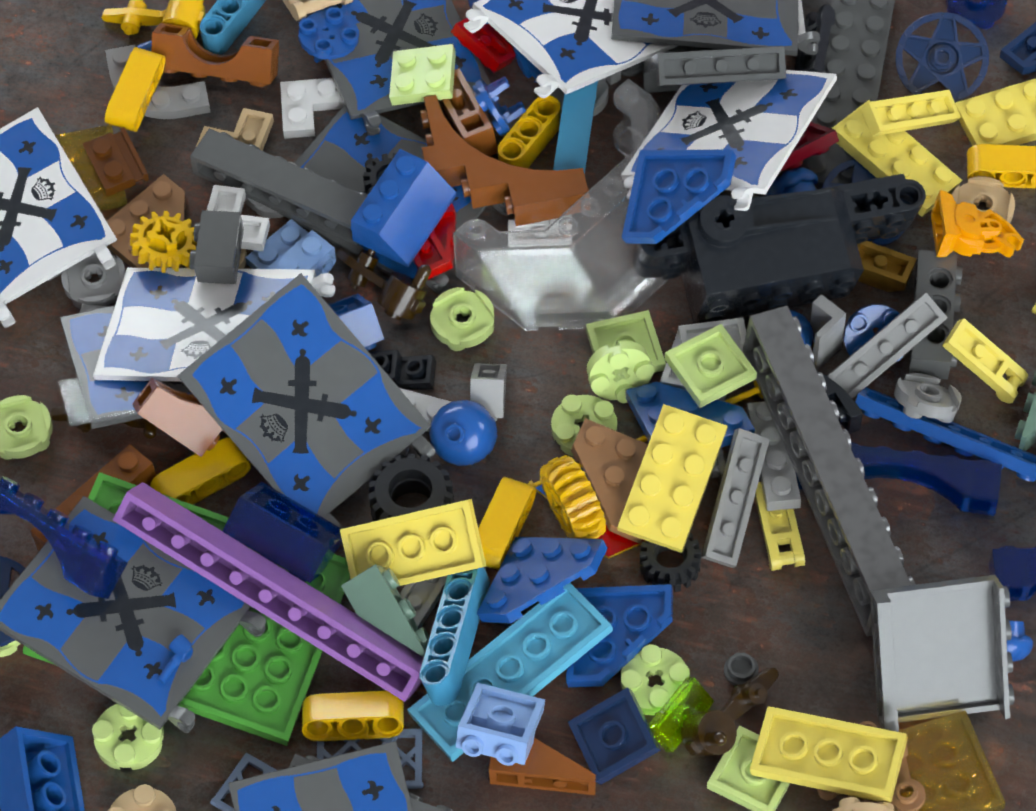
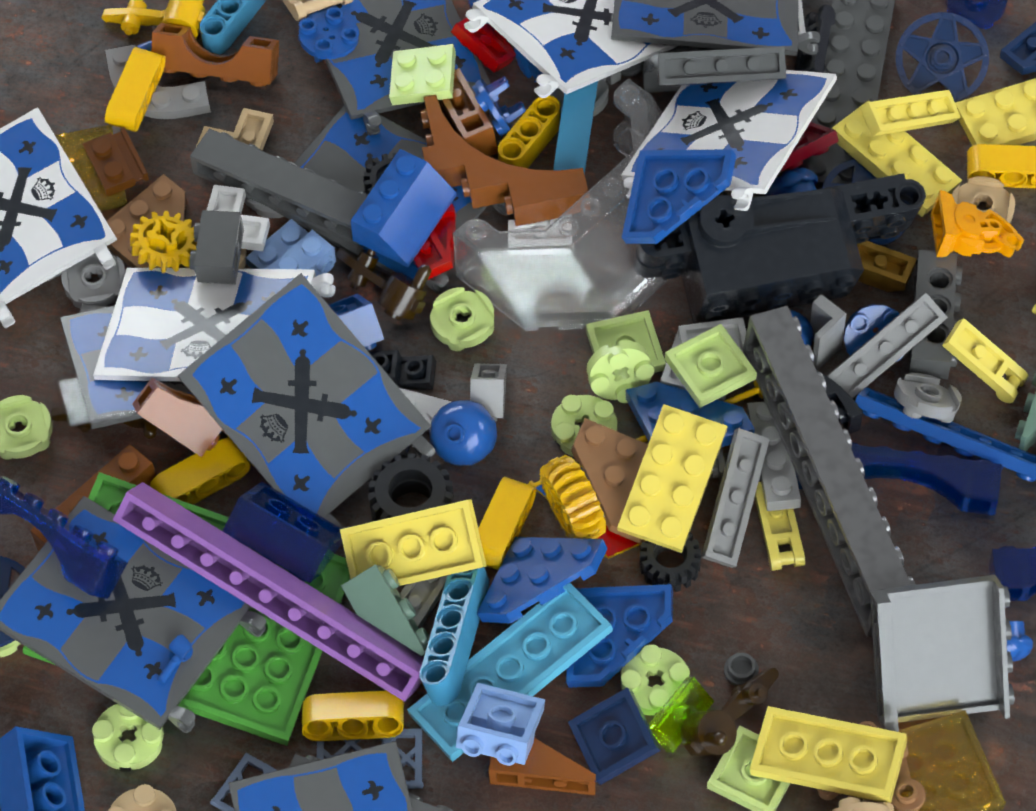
(301, 99): white plate -> none

